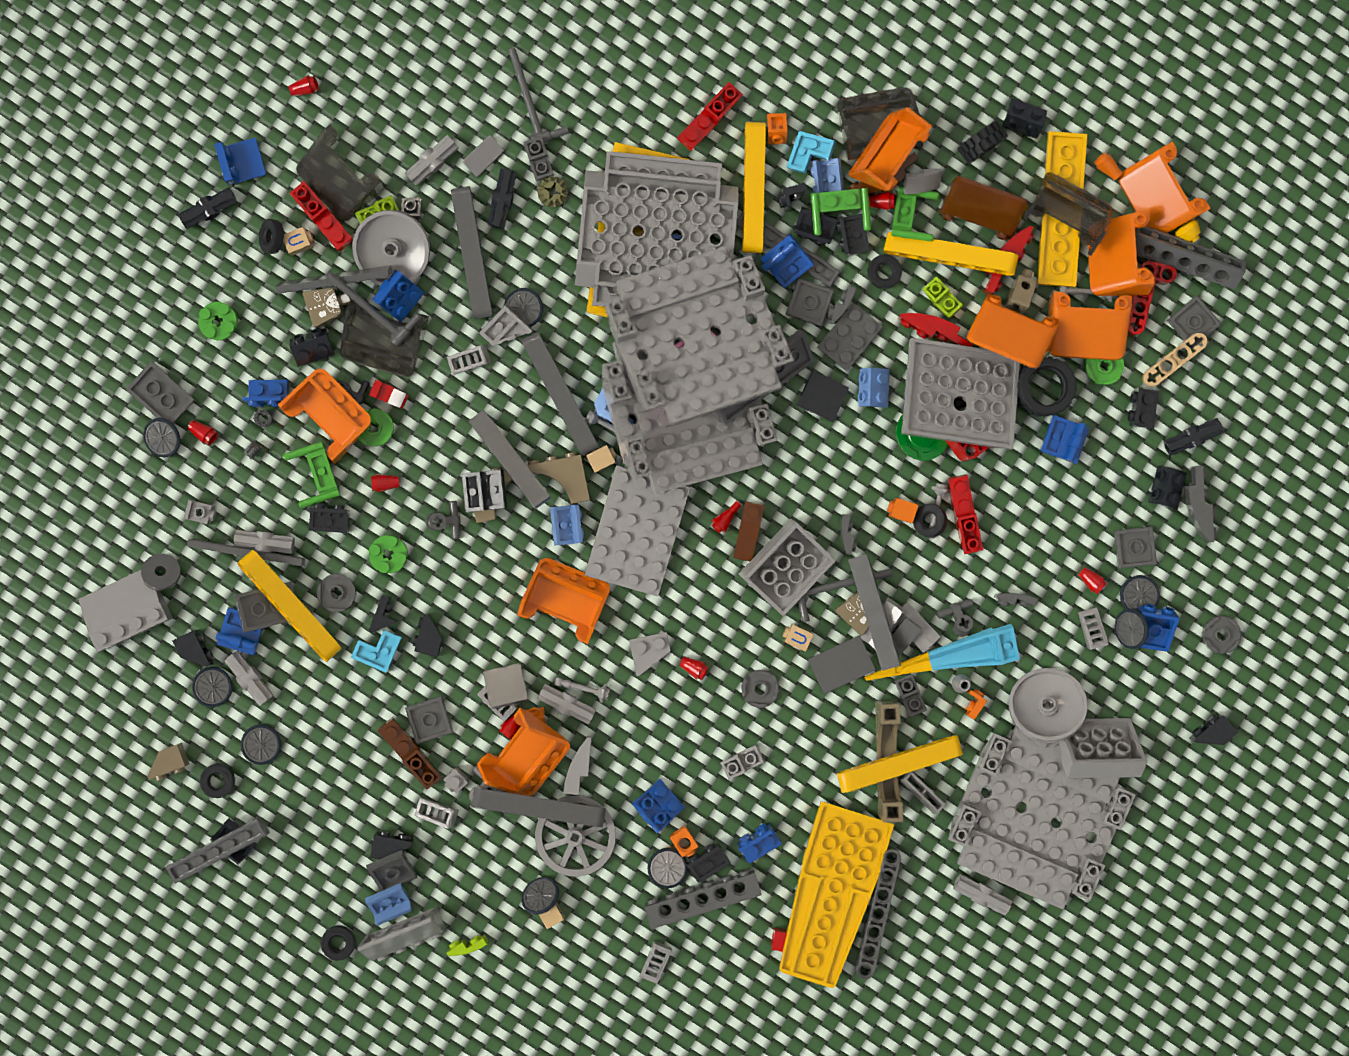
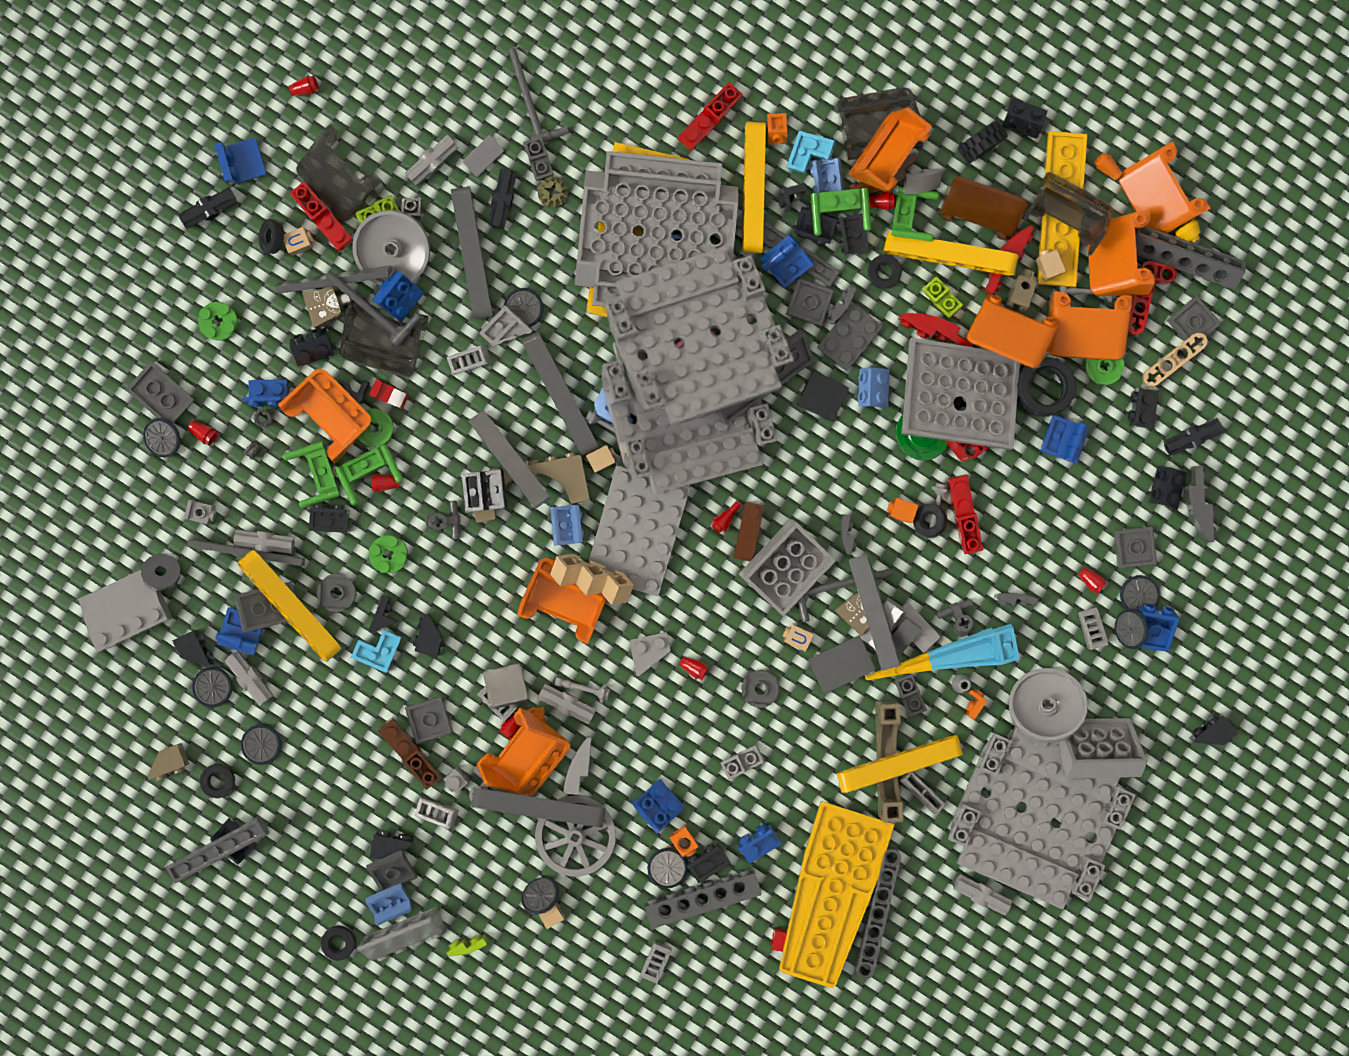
(365, 465): none -> bright green plate
(592, 578): none -> tan brick
(1050, 264): none -> tan brick
(1210, 631): dark grey tile -> none

